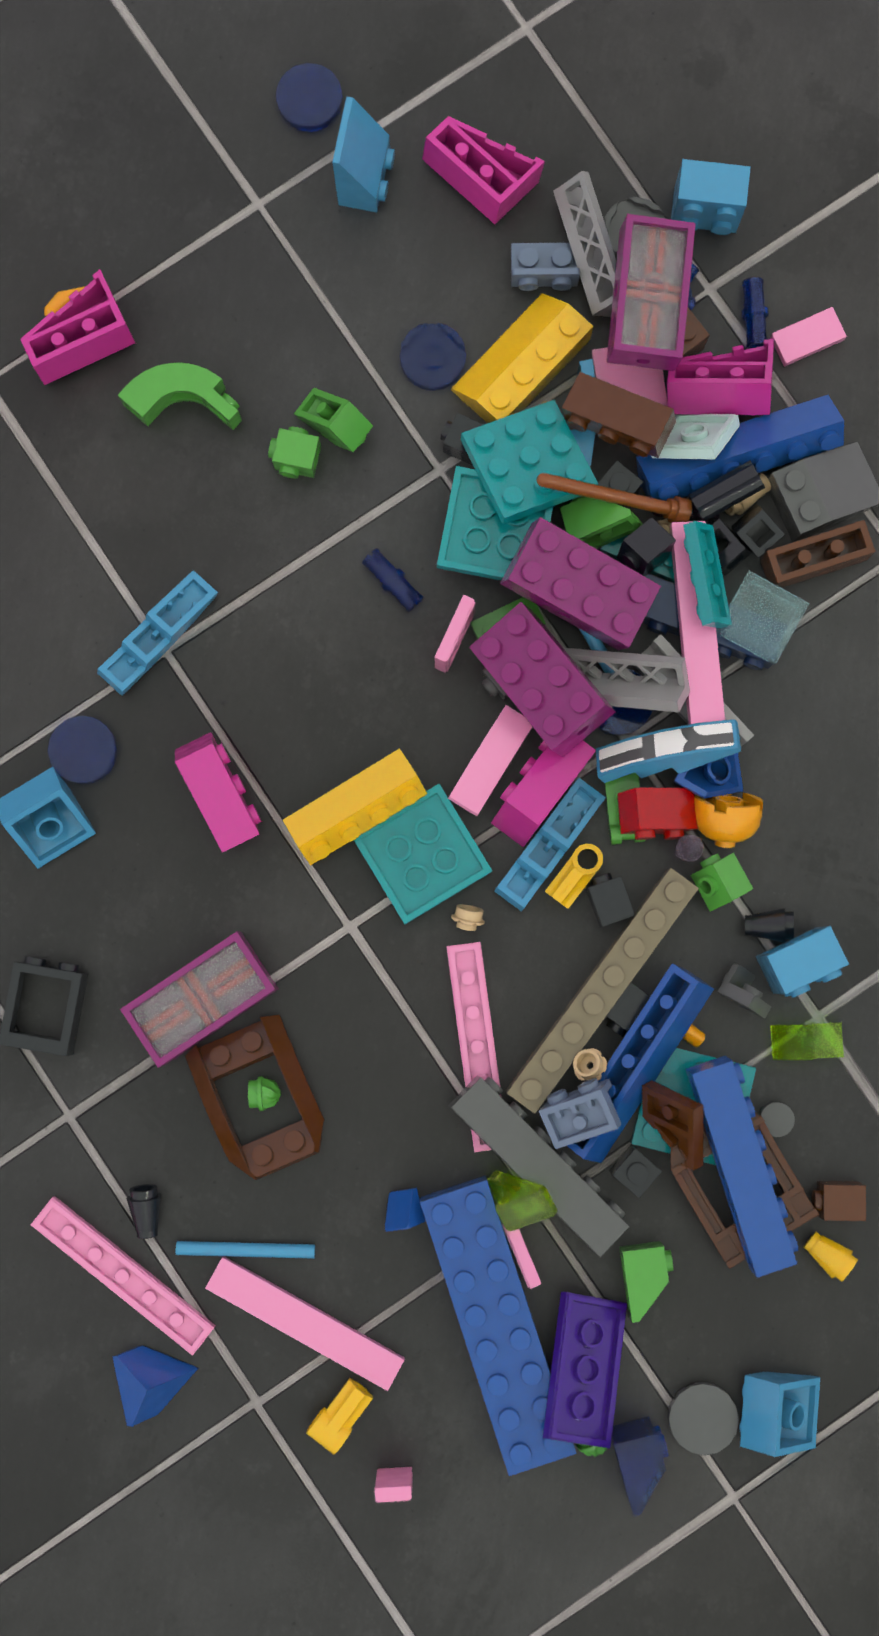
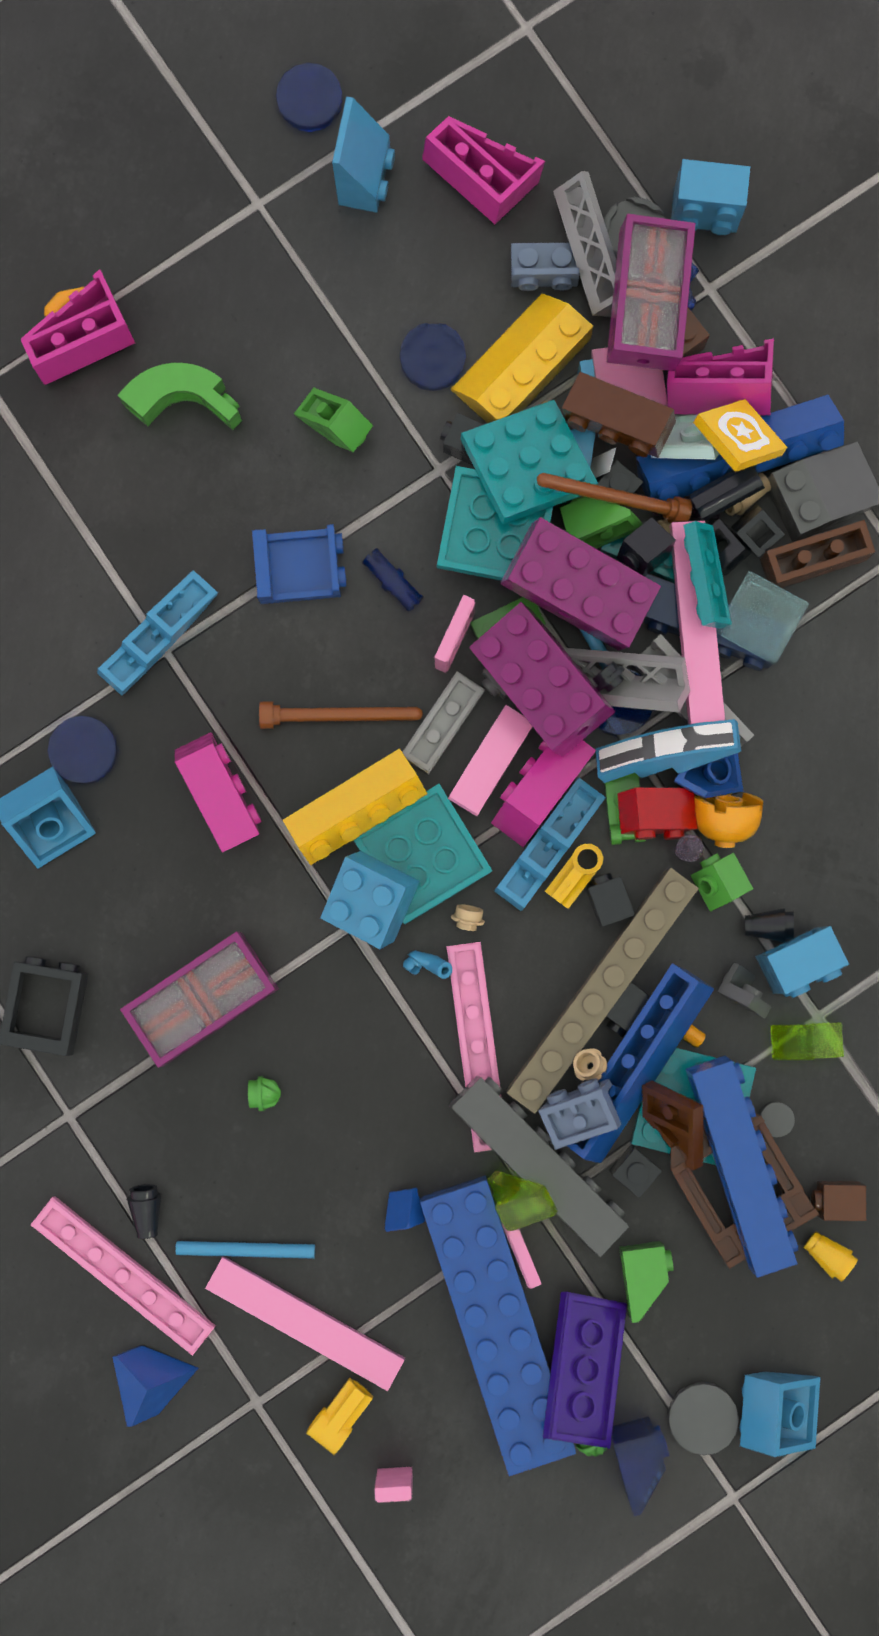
(236, 1053): reddish brown wedge -> none
(273, 714): none -> dark orange piece
(295, 452): bright green brick -> none
(298, 565): none -> blue panel
(369, 899): none -> dark azure brick
(428, 961): none -> dark azure arm
(442, 722): none -> light grey tile
(602, 463): none -> white sticker
(609, 677): none -> black plate
(740, 435): none -> yellow tile
(754, 312): clear blue pin -> none
(808, 336): bright pink tile -> none

